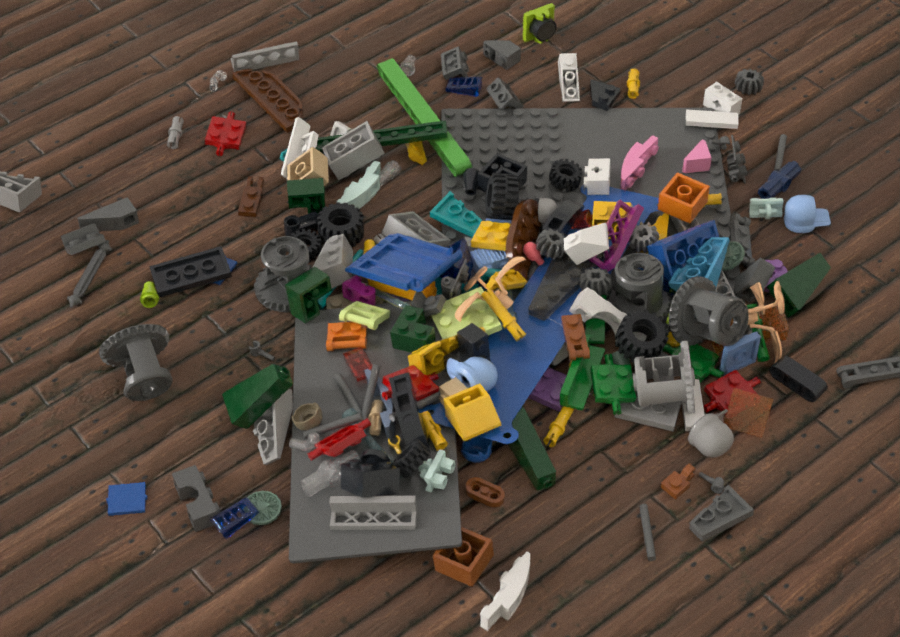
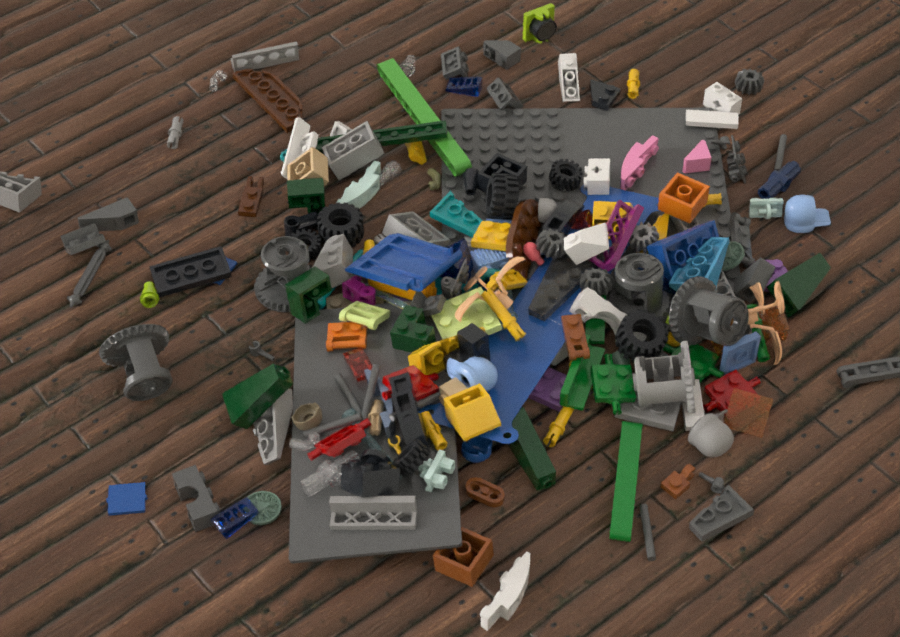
(225, 133): red plate -> none
(436, 177): none -> olive arm
(626, 481): none -> green beam
(798, 378): black beam -> none

